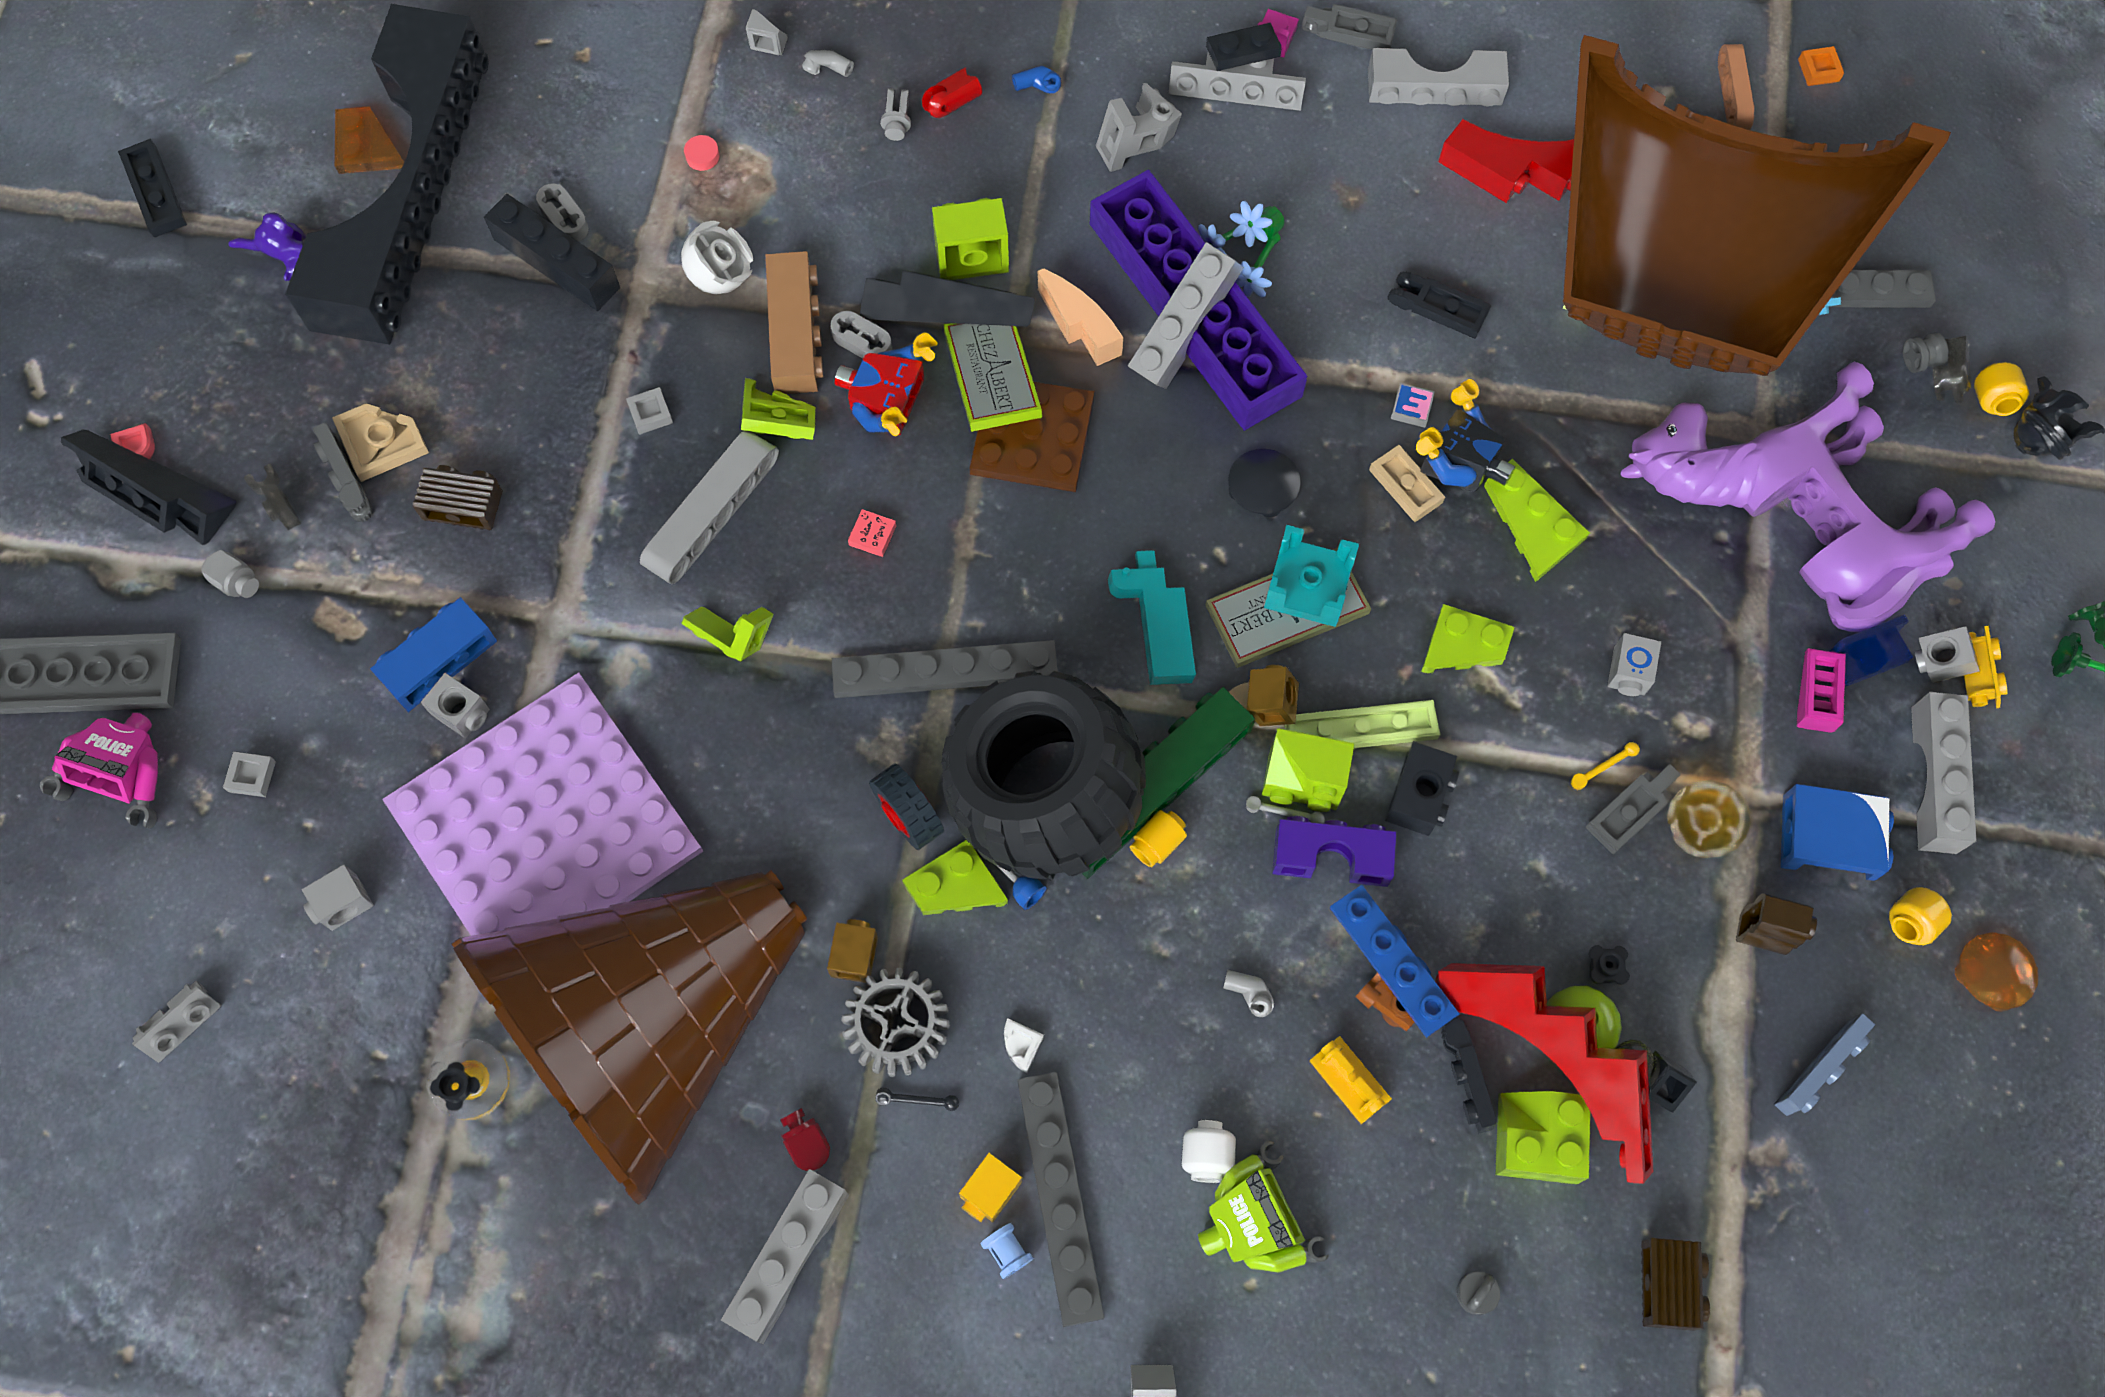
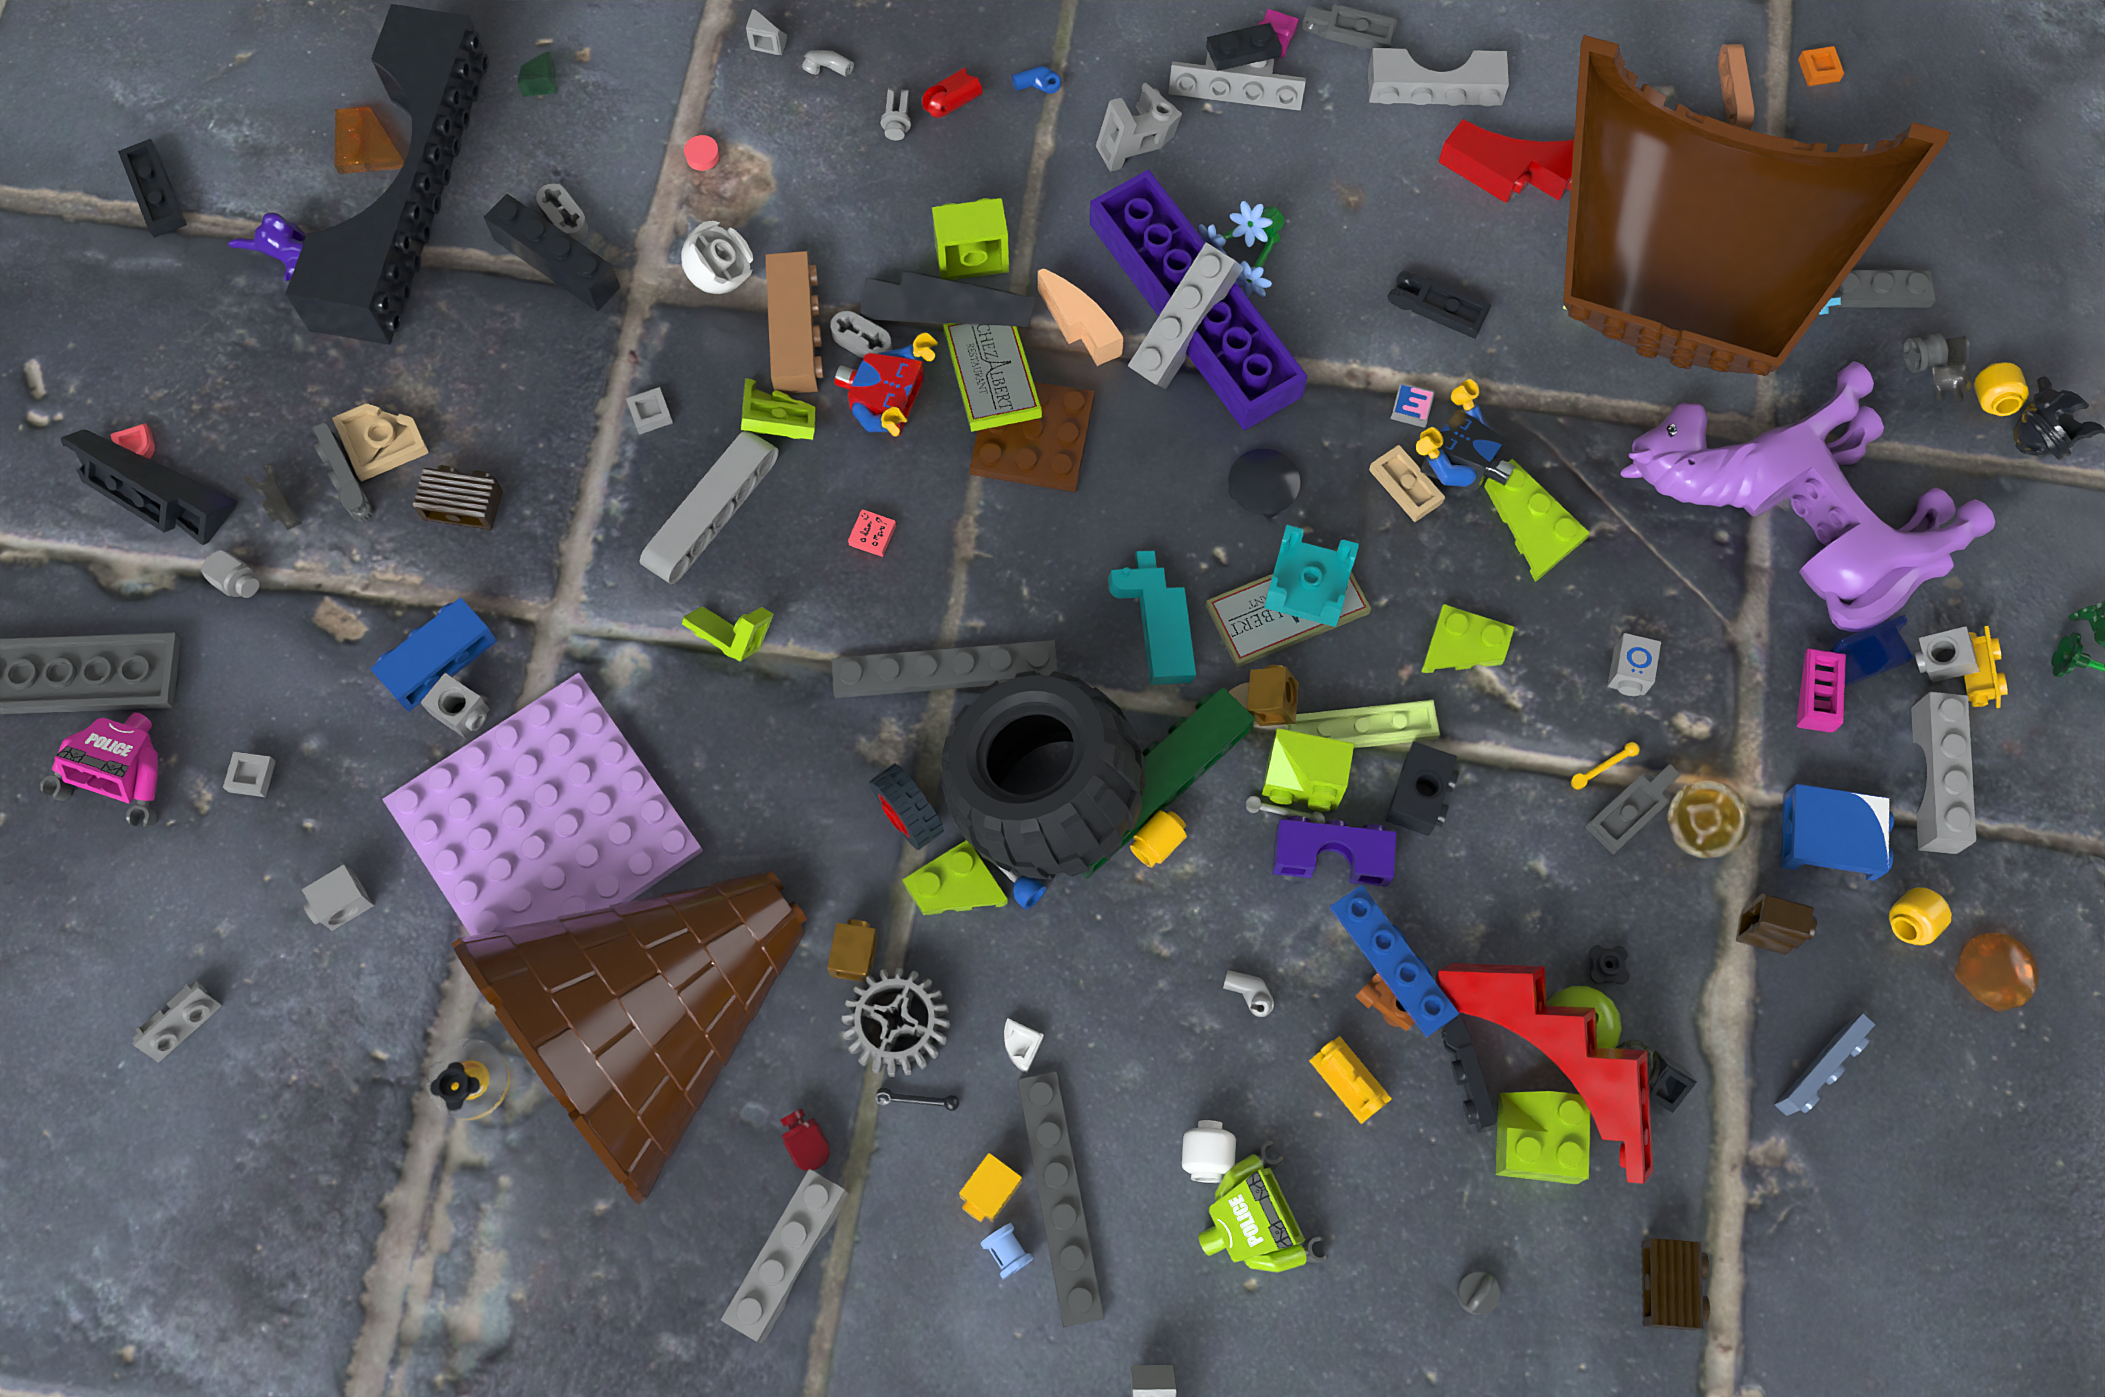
(538, 76): none -> clear green slope

